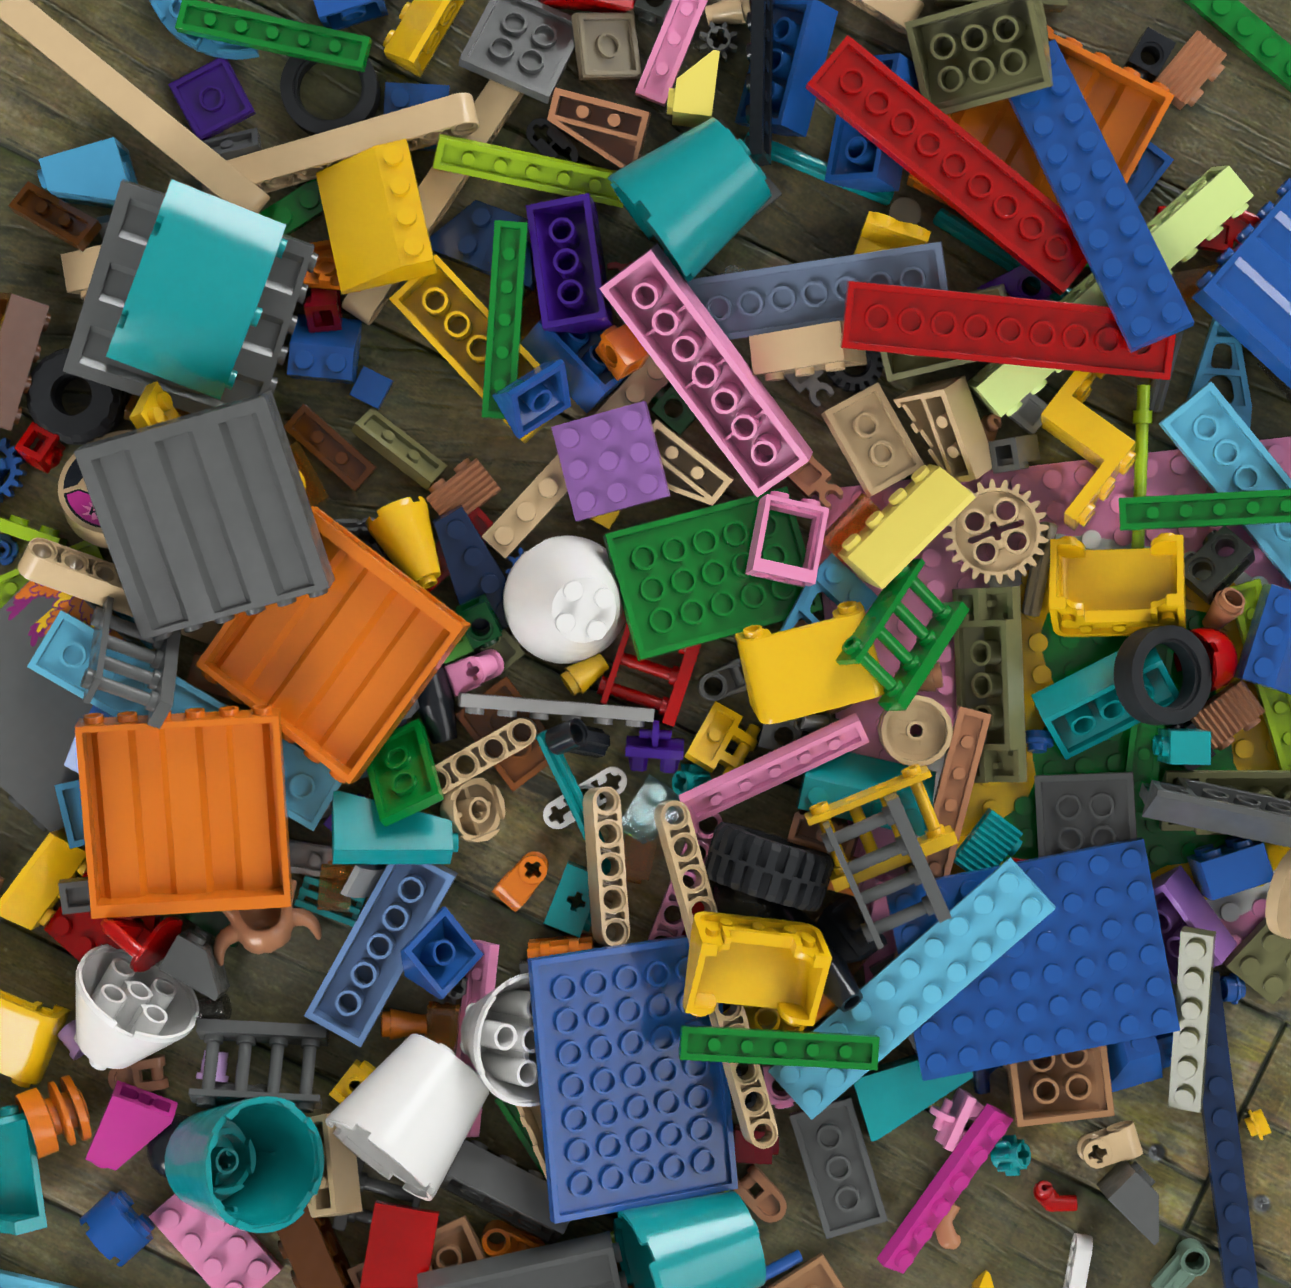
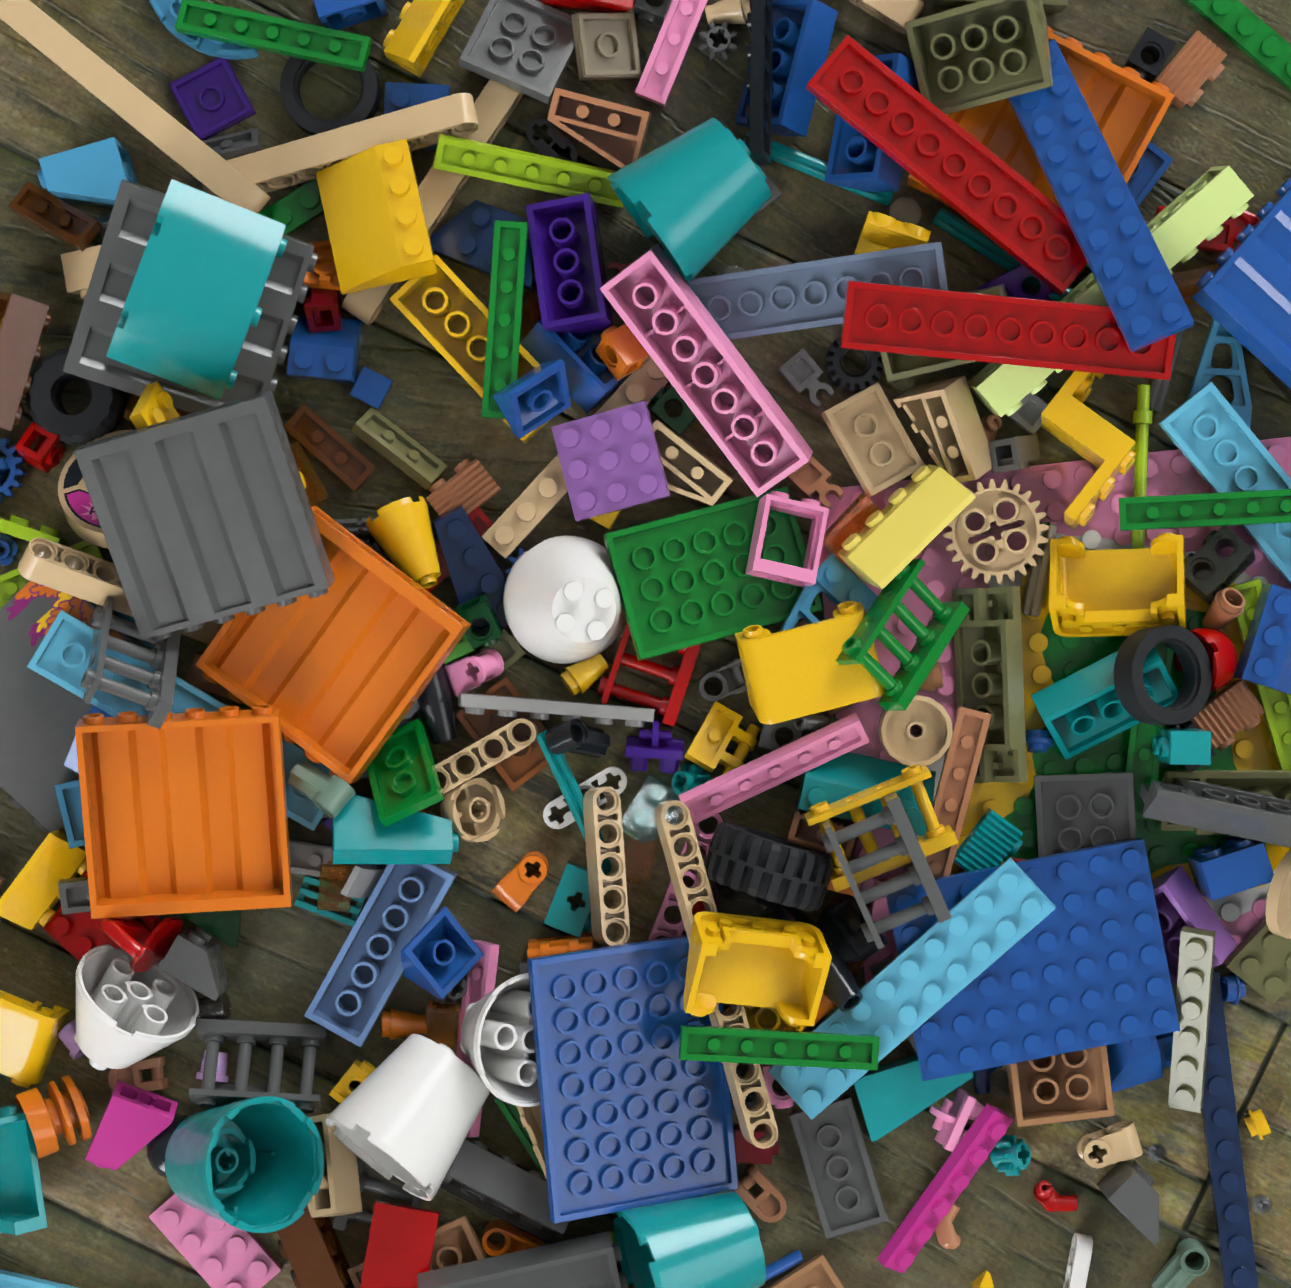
(117, 1227): blue brick -> none
(263, 929): nougat piece -> none
(326, 792): none -> sand green piece
(694, 93): light yellow slope -> none
(802, 352): tan wedge -> none

